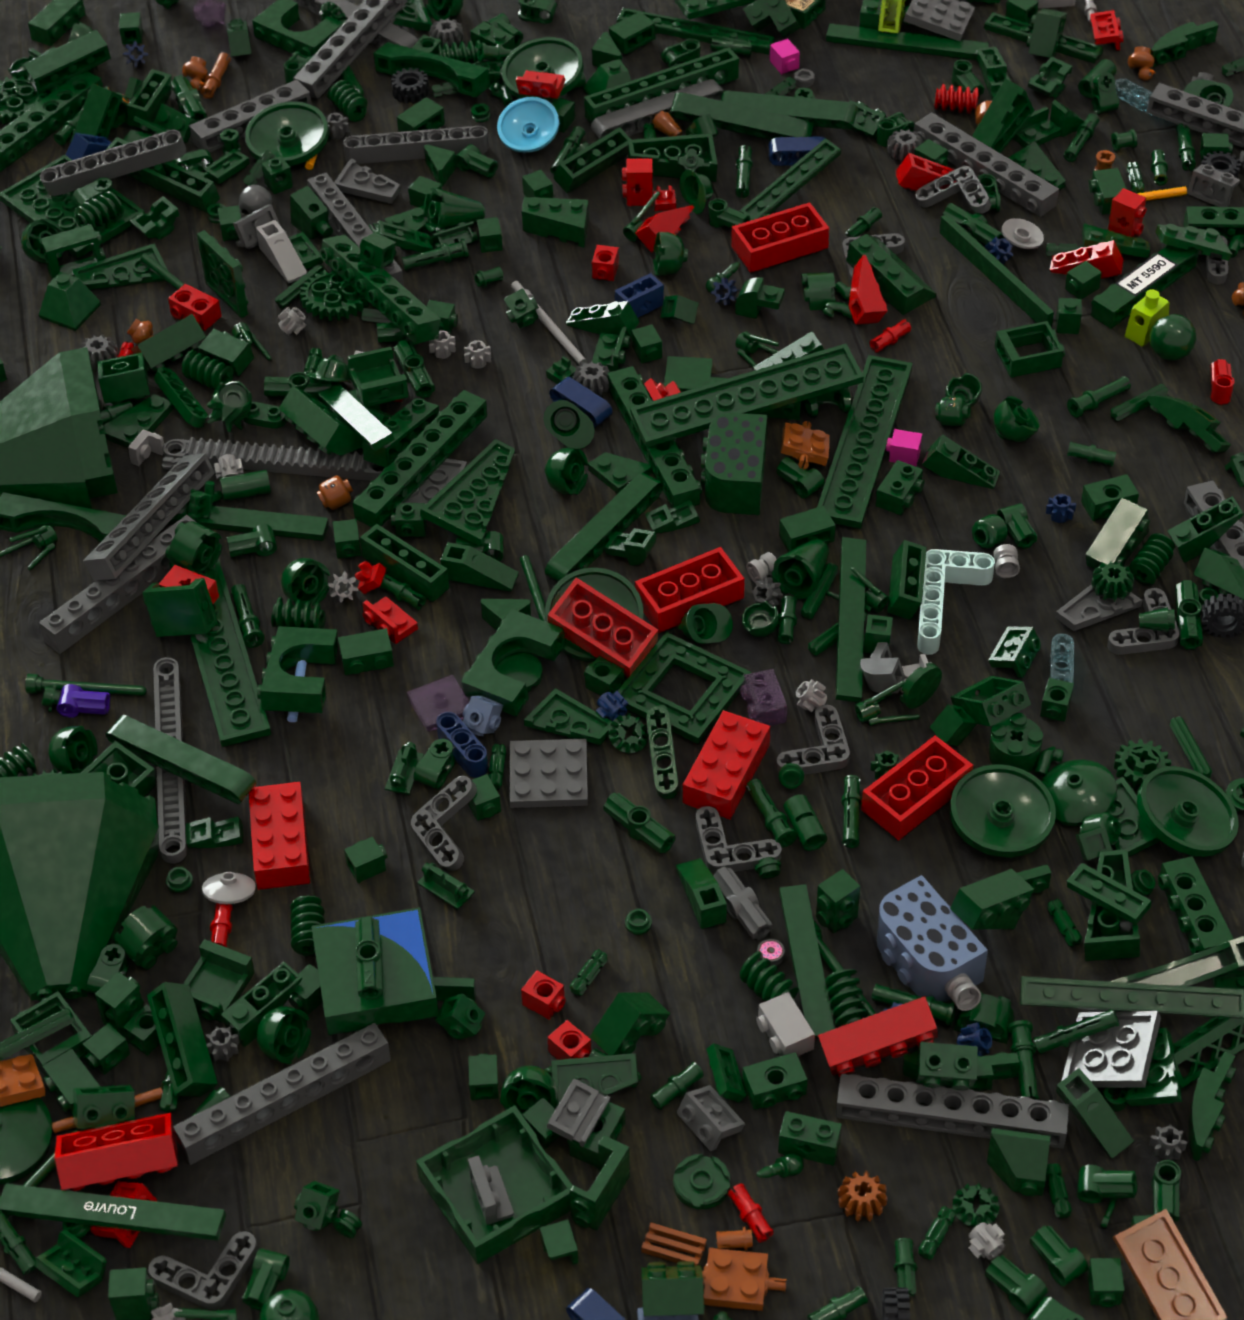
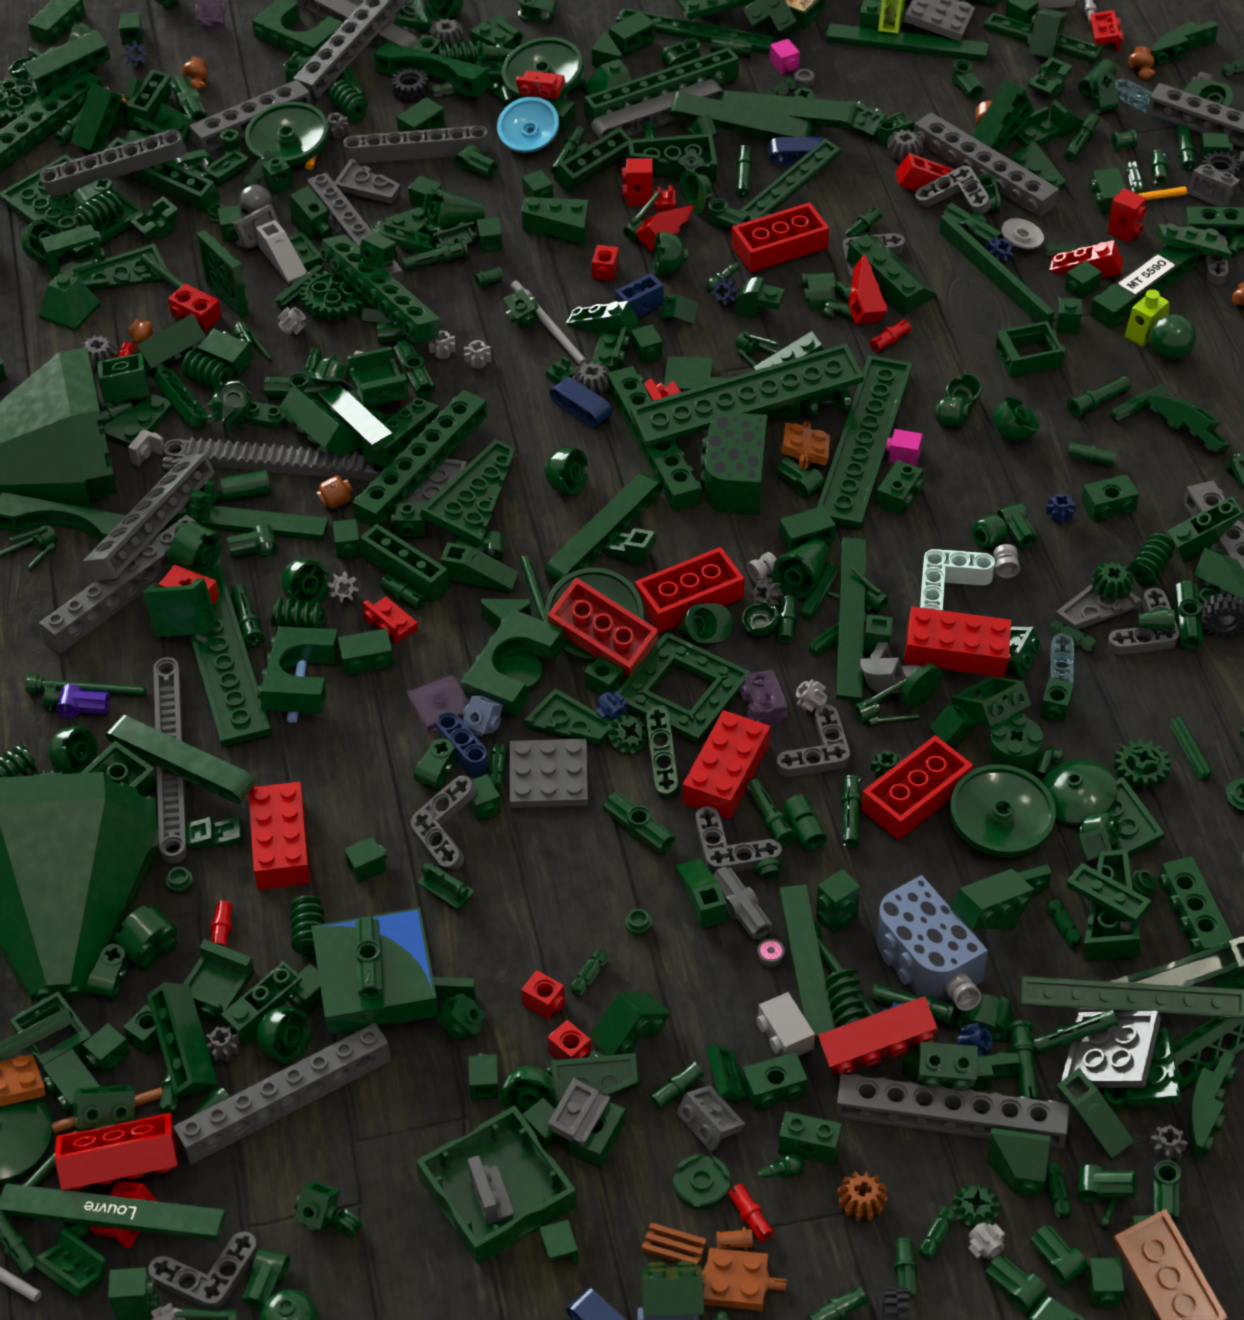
(85, 145): dark blue brick -> none
(119, 1001): dark green brick -> none
(213, 80): dark orange pin -> none
(228, 466): light grey gear -> none
(228, 888): light grey dish -> none
(238, 37): dark green slope -> none
(333, 9): dark green gear -> none
(370, 576): red tile -> none
(402, 773): dark green hinge -> none
(440, 162): dark green slope -> none
(446, 313): dark green brick -> none
(480, 112): dark green bush -> none
(569, 424): dark green piece -> none
(592, 1206): dark green panel -> none
(617, 470): dark green wing -> none
(666, 124): dark orange cone -> none
(672, 519): dark green slope -> none
(765, 979): dark green piece -> none
(791, 775): dark green plate -> none
(907, 579): dark green brick -> none
(932, 152): dark green brick -> none
(956, 98): red piece -> none
(958, 464): dark green slope -> none
(958, 641): none -> red brick
(992, 68): dark green slope -> none
(1088, 643): none -> dark green axle
(1104, 160): dark orange bush -> none
(1119, 535): wedge -> none
(1126, 244): dark green wing -> none
(1187, 811): dark green dish -> none
(1221, 382): red piece -> none

